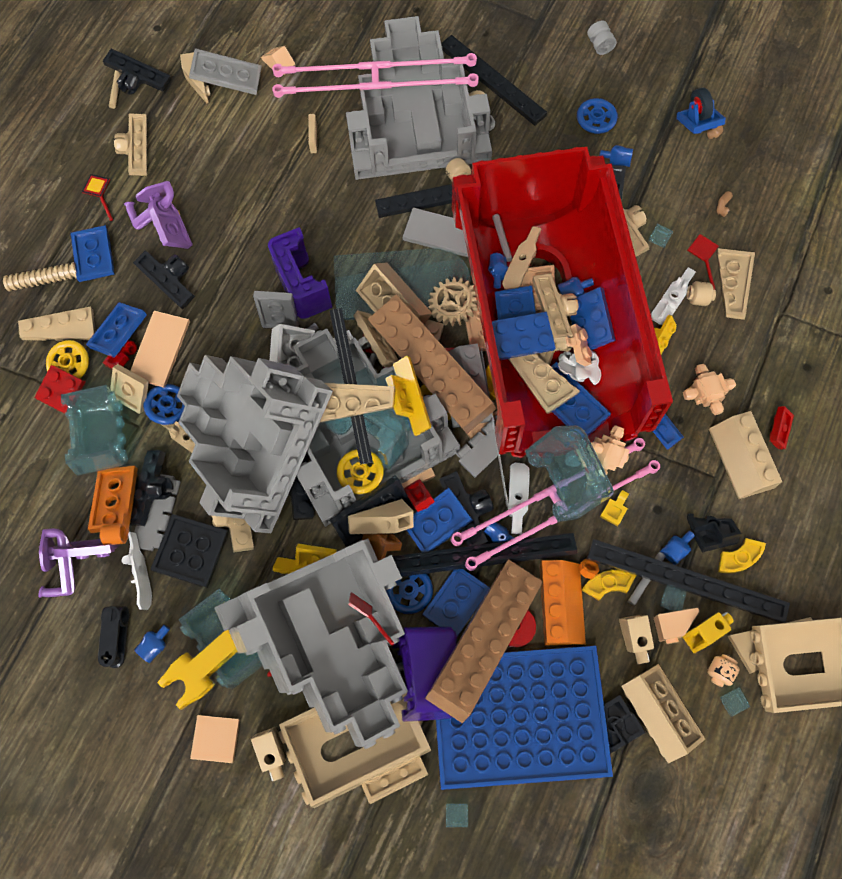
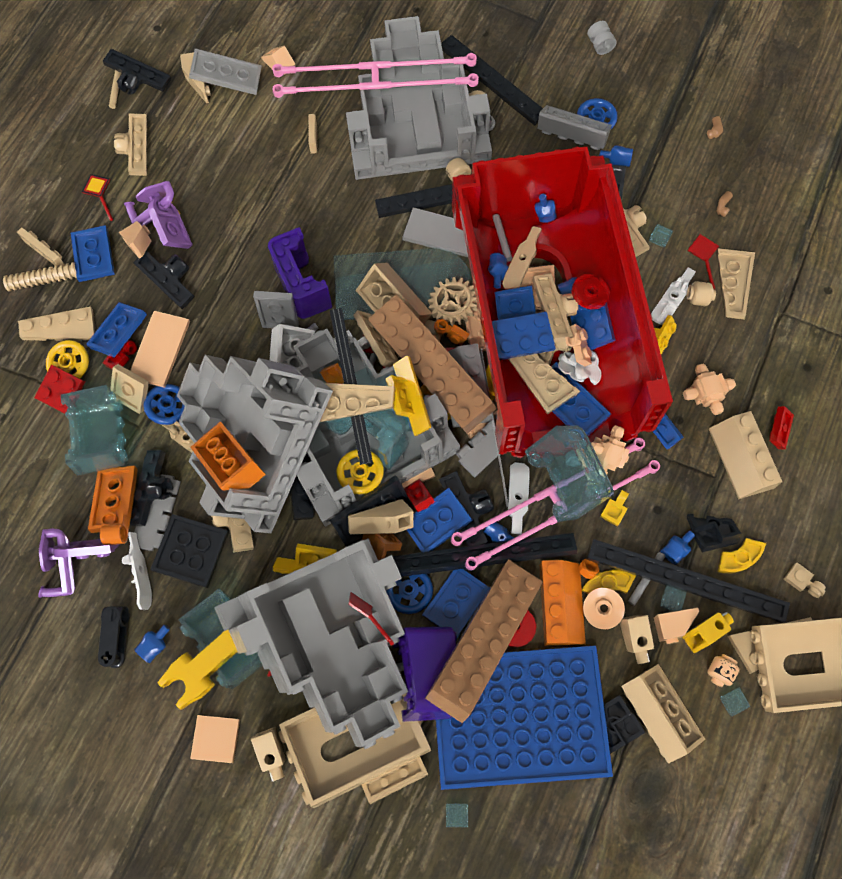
(41, 247): none -> tan plate
(136, 238): none -> light nougat slope
(227, 459): none -> orange slope
(332, 374): none -> orange plate
(454, 333): none -> orange plate
(545, 209): none -> blue piece
(574, 127): none -> light grey slope
(590, 291): none -> red plate
(601, 619): none -> light nougat dish
(701, 113): blue plate -> none
(800, 578): none -> tan plate

